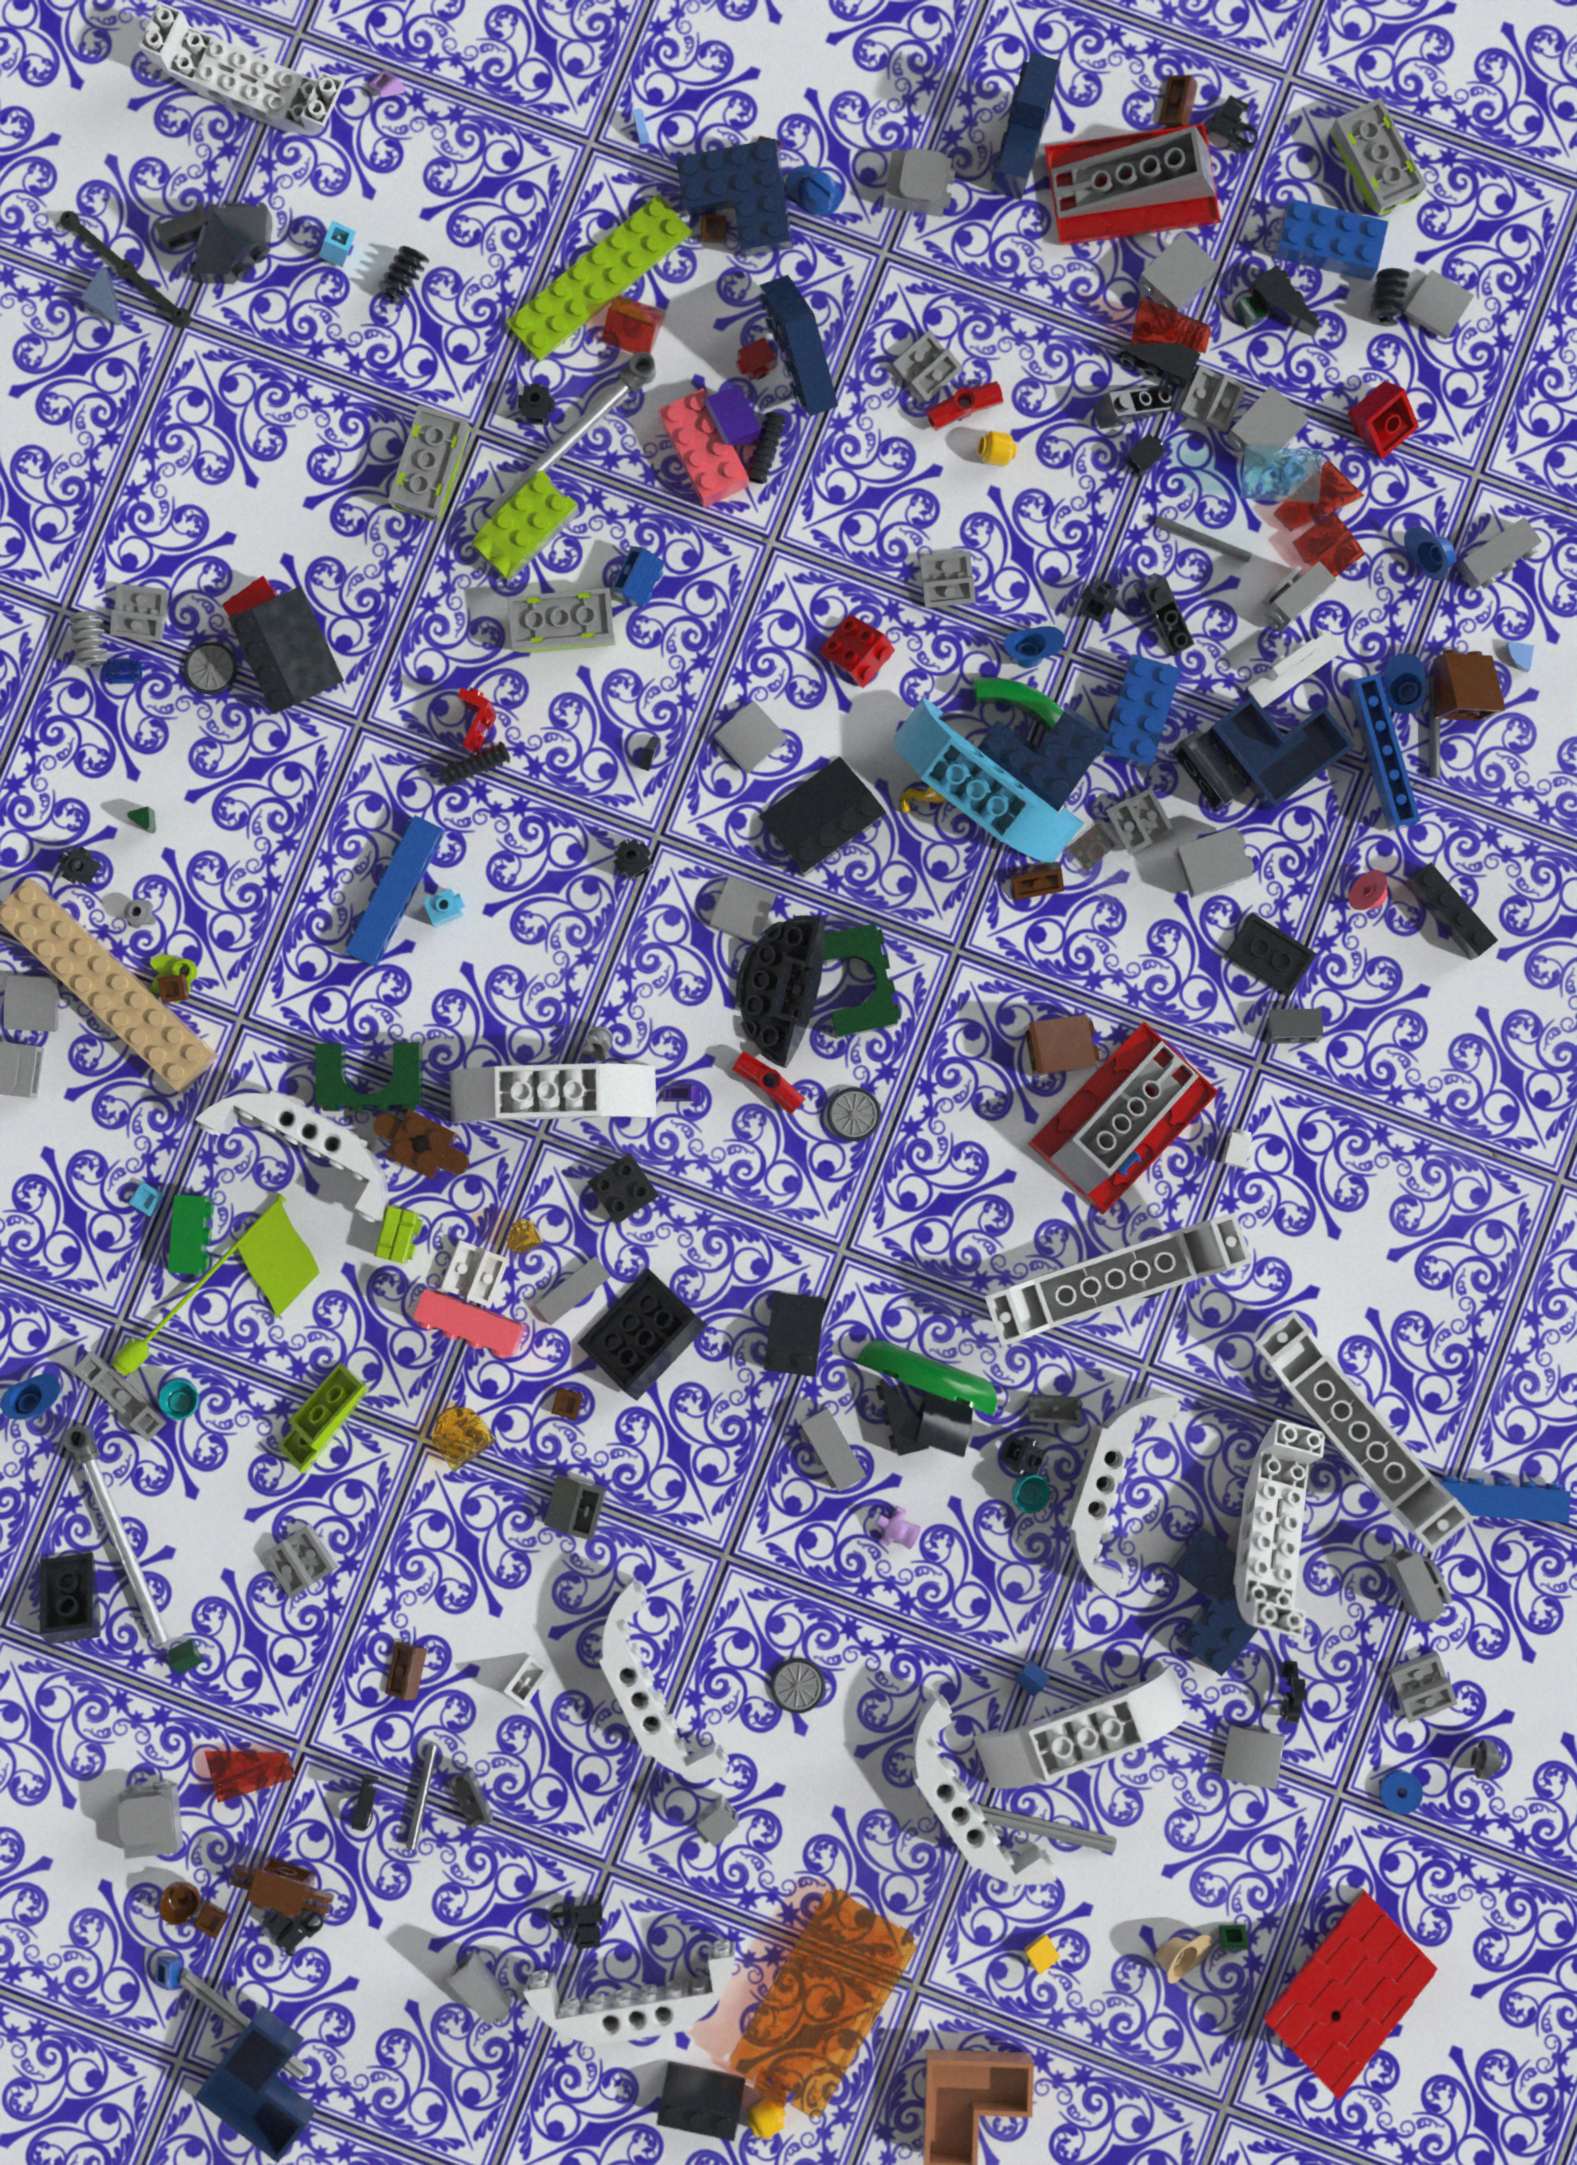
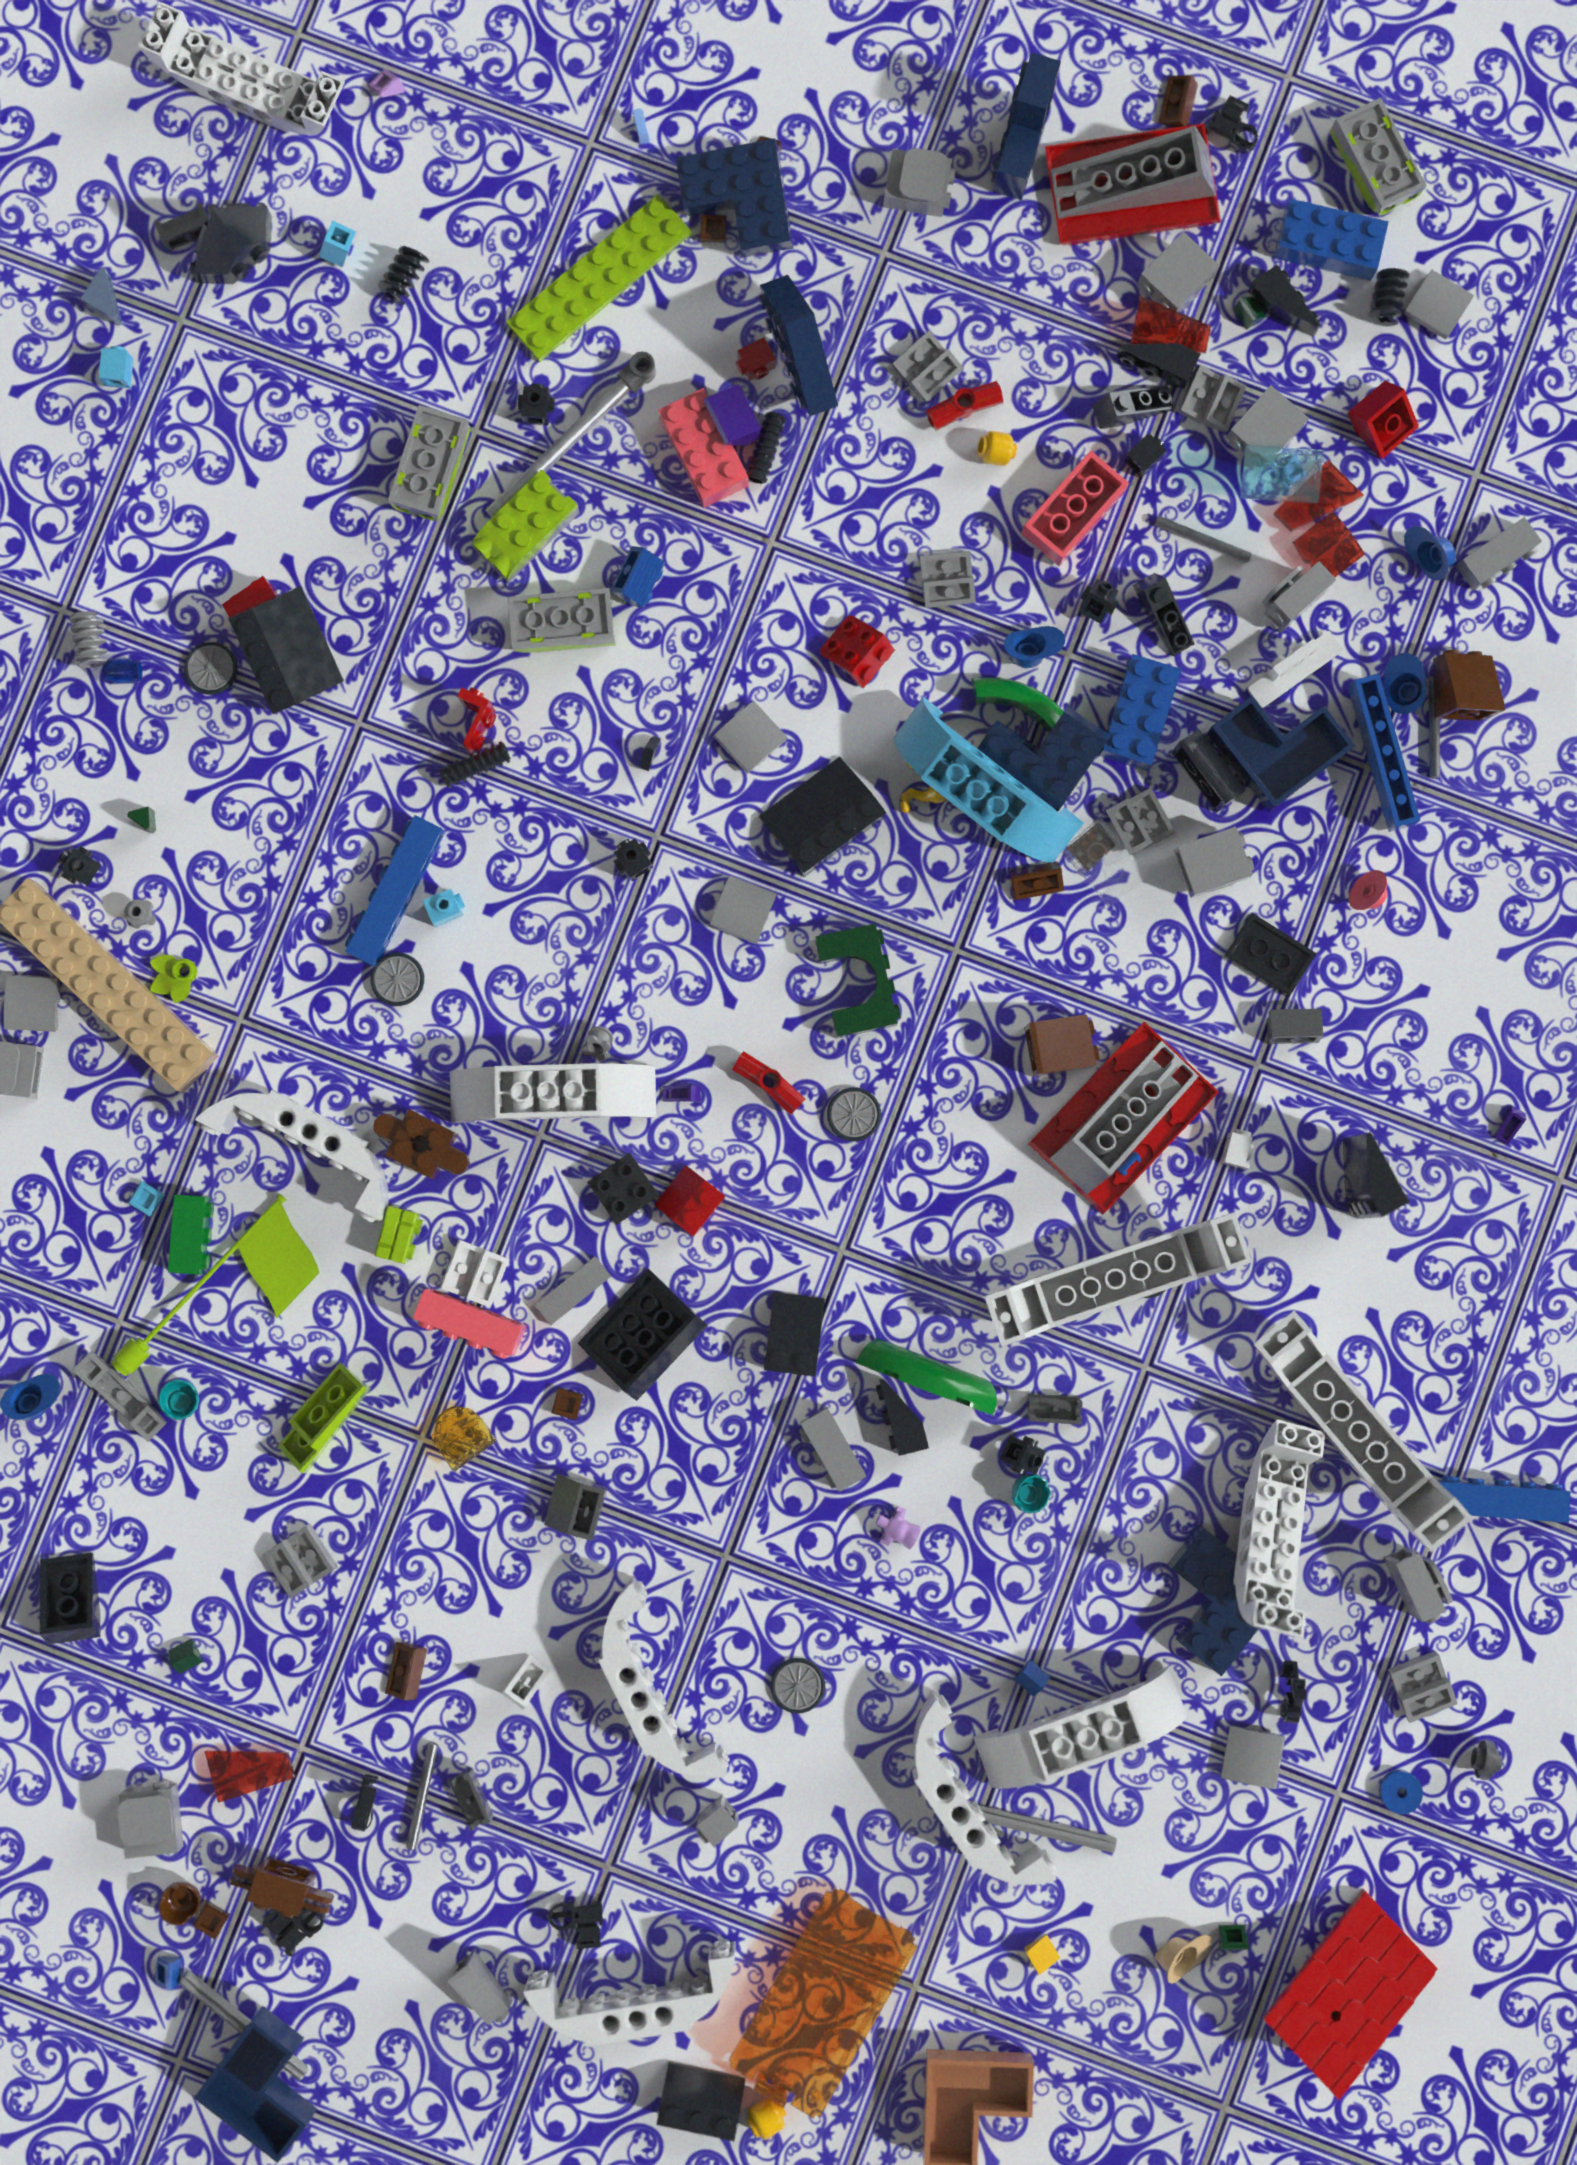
(71, 222): pearl dark grey piece -> none
(86, 1456): flat silver piece -> none
(116, 367): none -> medium azure brick
(139, 612): light grey slope -> none
(173, 988): reddish brown tile -> none
(397, 979): none -> light grey wheel
(403, 1089): dark green arch -> none
(524, 1236): clear yellow brick -> none
(632, 325): clear red slope -> none
(689, 1201): none -> red slope
(781, 985): black brick -> none
(813, 190): blue piece -> none
(944, 1424): black slope -> none
(1075, 508): none -> coral brick
(1087, 1526): white slope -> none
(1369, 1180): none -> black slope
(1451, 911): black brick -> none
(1510, 1125): none -> dark purple piece
(1520, 654): light blue tile -> none

